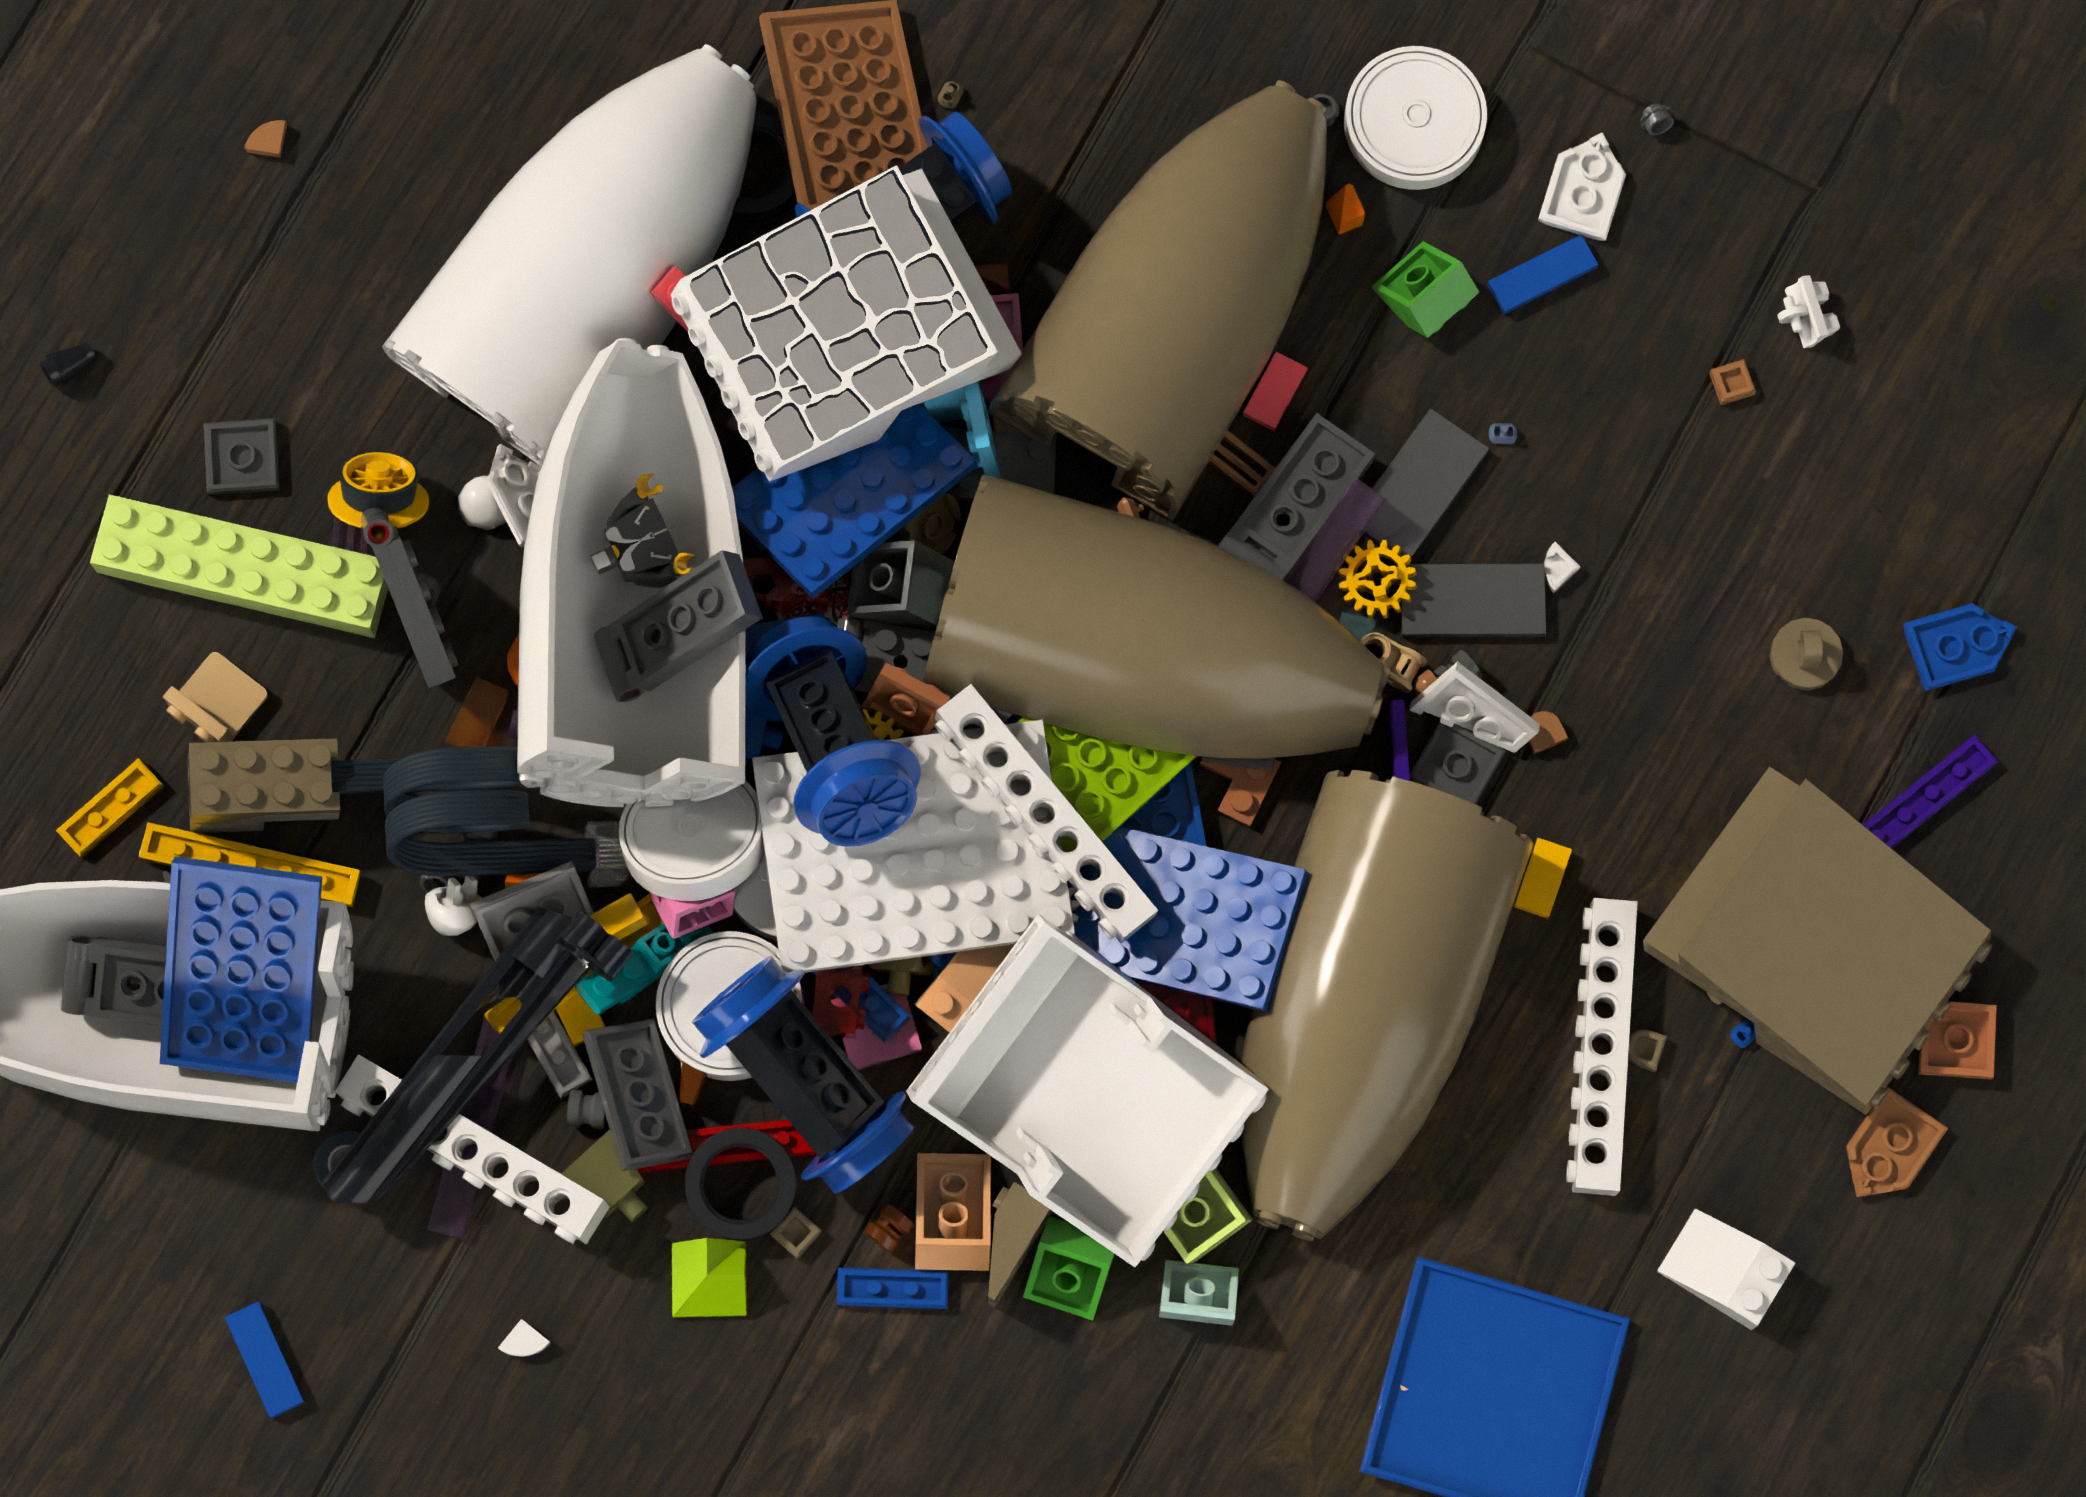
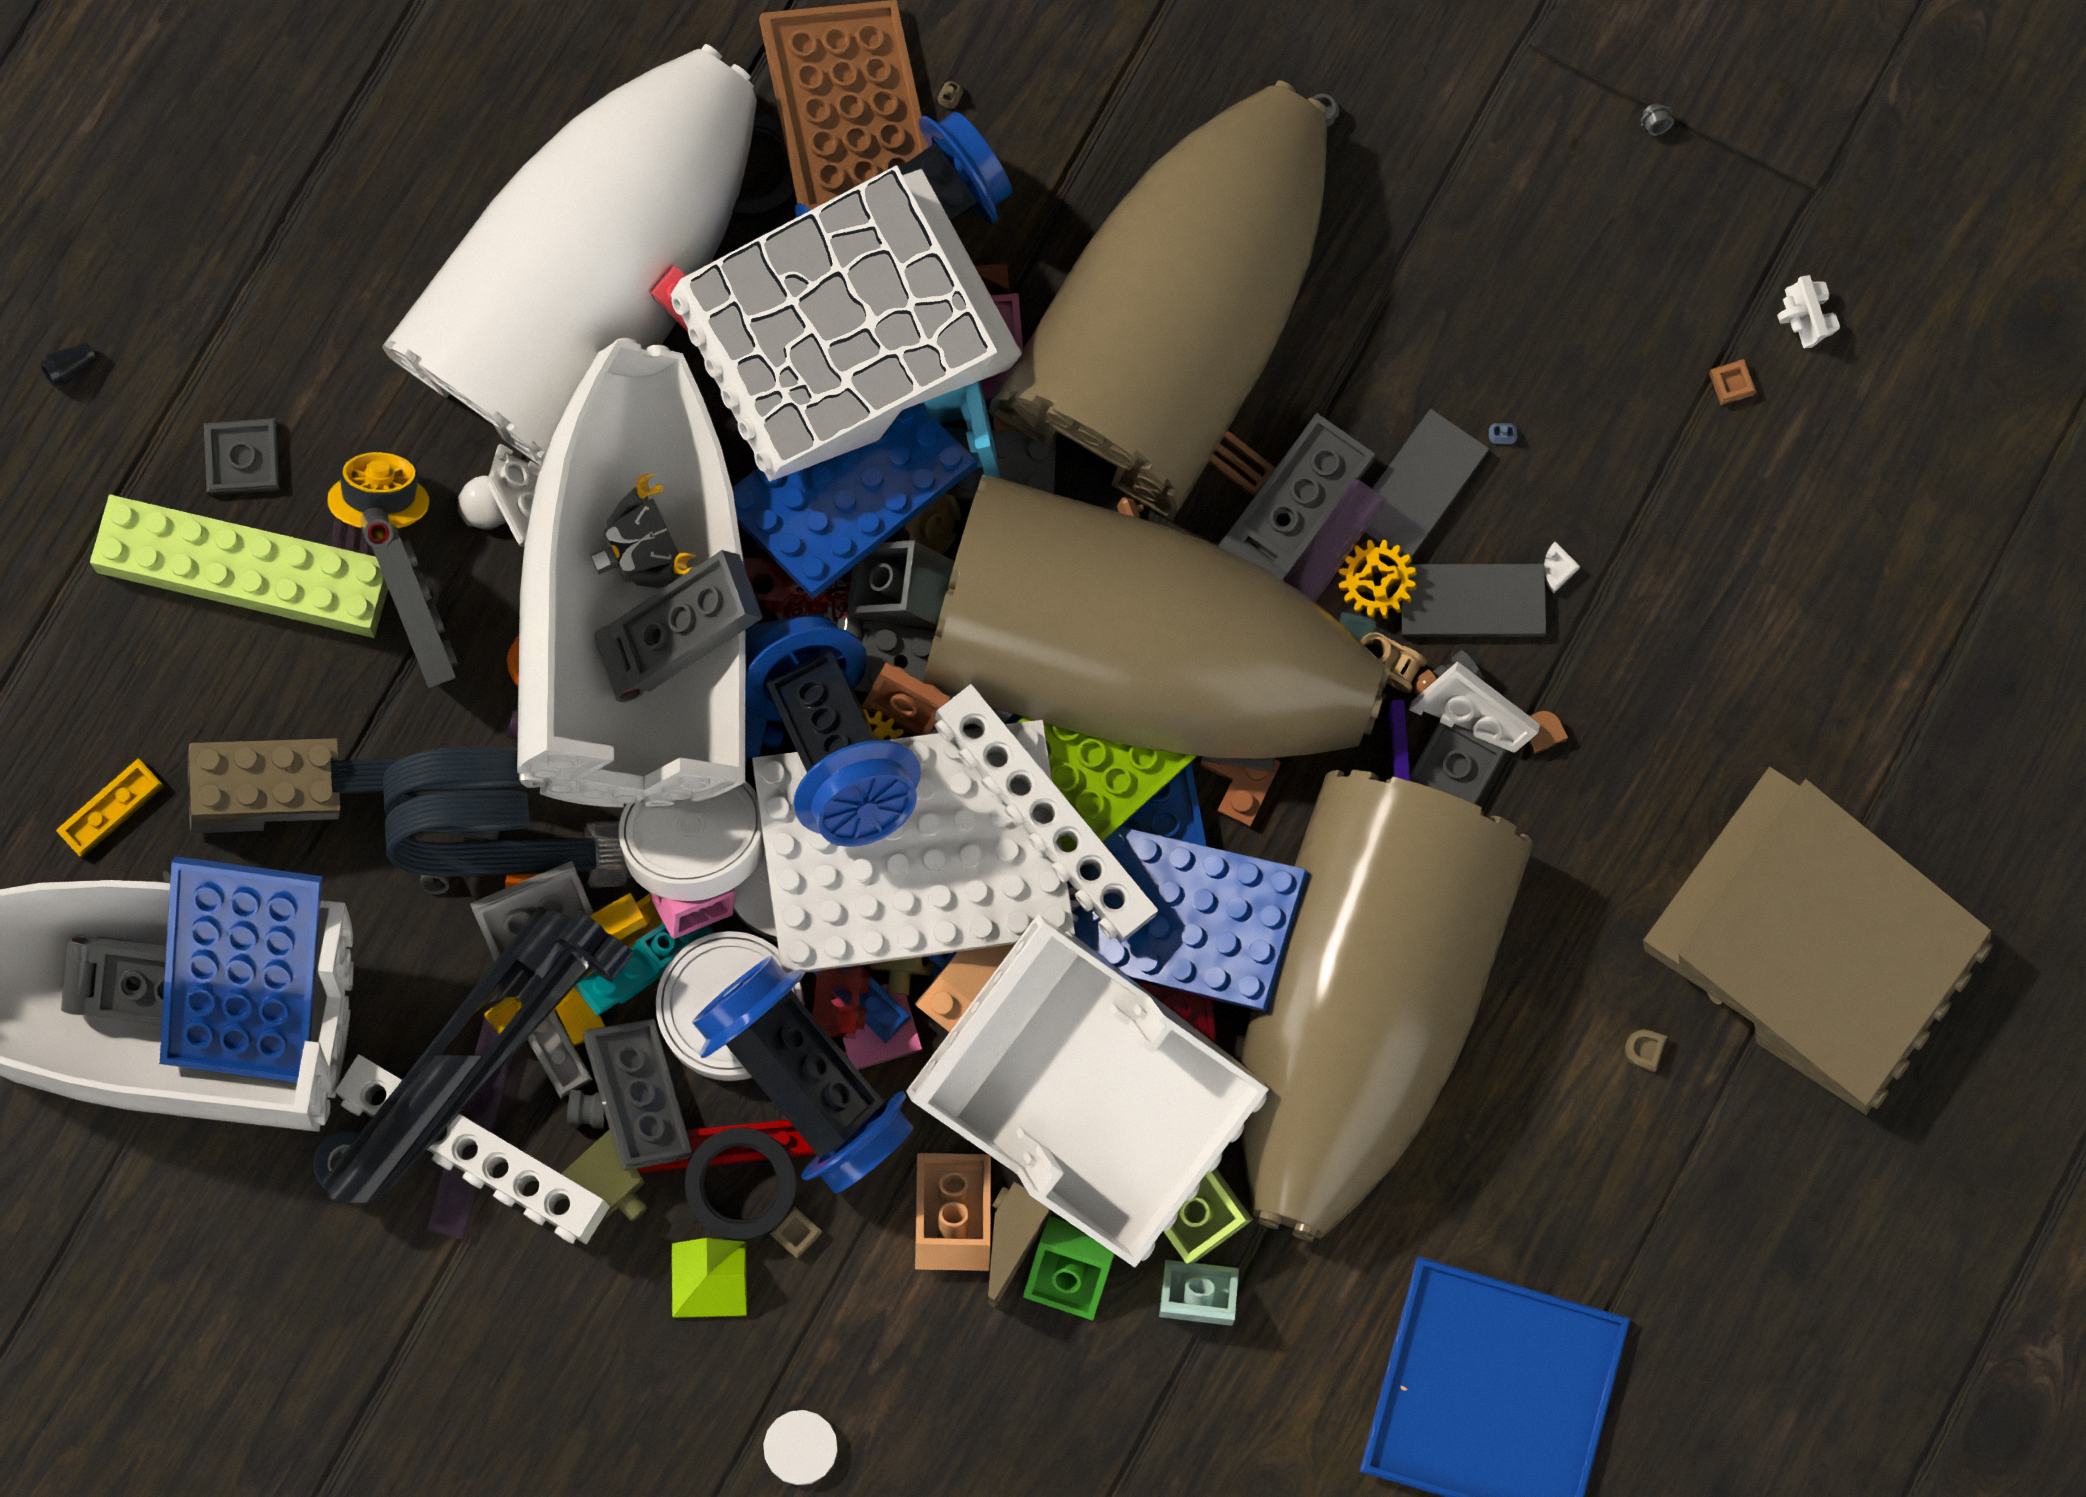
(164, 843): yellow plate -> none
(216, 699): tan bracket -> none
(264, 1360): blue tile -> none
(267, 139): medium nougat tile -> none
(450, 906): white piece -> none
(477, 715): clear orange plate -> none
(523, 1341): white tile -> none
(690, 1086): reddish brown slope -> none
(800, 1447): none -> white tile
(883, 1234): reddish brown wheel -> none
(892, 1288): blue tile -> none
(1275, 391): coral tile -> none
(1346, 209): orange slope -> none
(1415, 117): white brick -> none
(1426, 288): bright green slope -> none
(1542, 274): blue tile -> none
(1542, 878): yellow tile -> none
(1584, 190): white tile -> none
(1619, 918): white brick -> none
(1726, 1268): white slope -> none
(1743, 1033): blue rock -> none
(1806, 654): dark tan tile -> none
(1891, 1146): medium nougat tile -> none
(1931, 792): dark purple tile -> none
(1956, 644): blue tile -> none
(1961, 1043): nougat plate -> none

